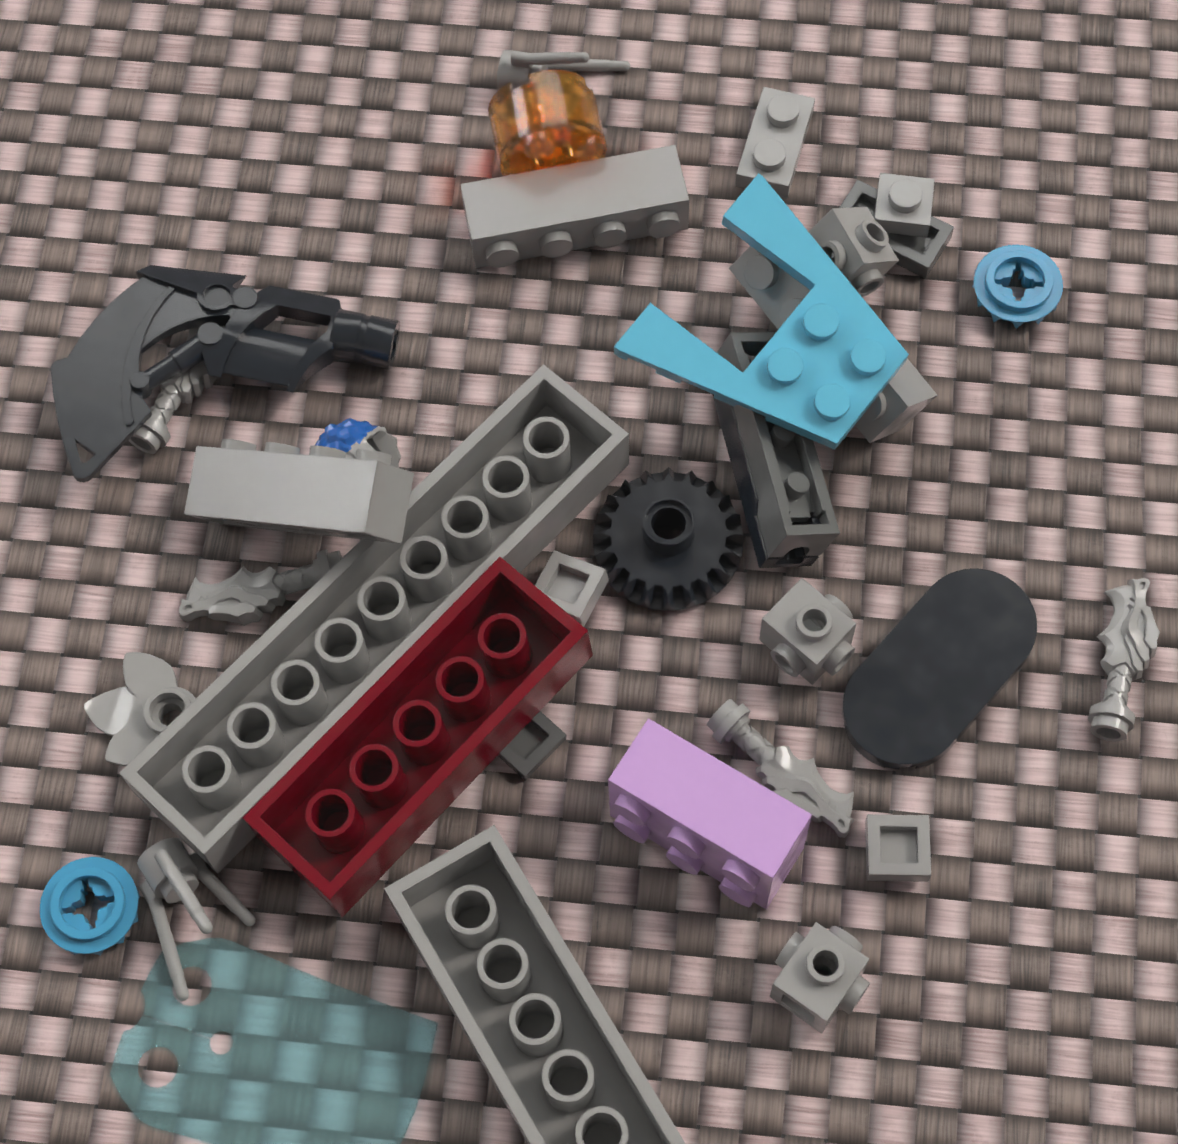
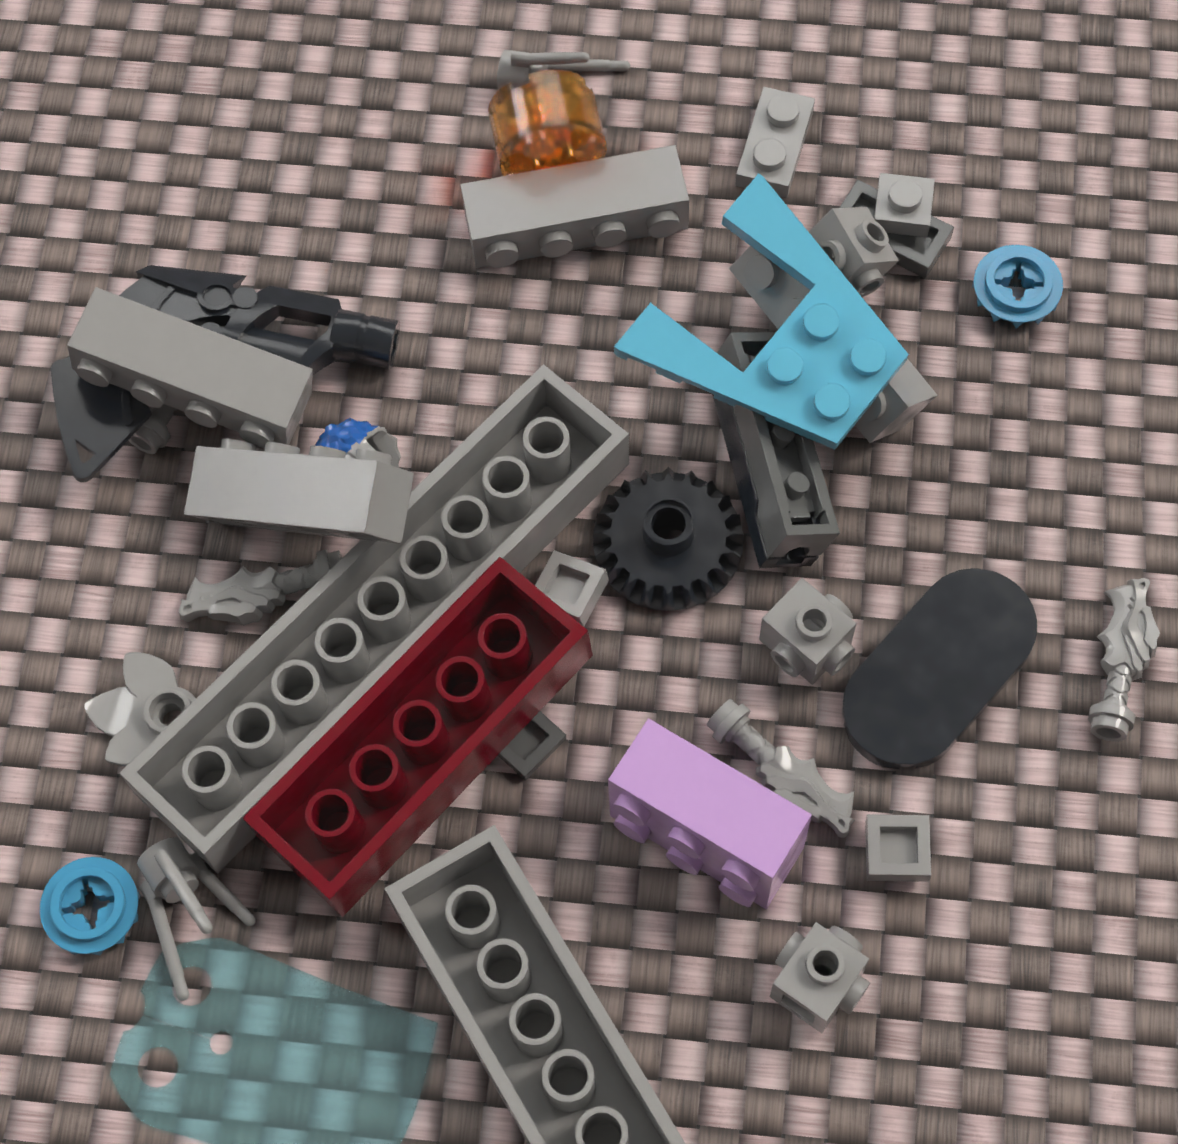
(189, 369): none -> light grey brick

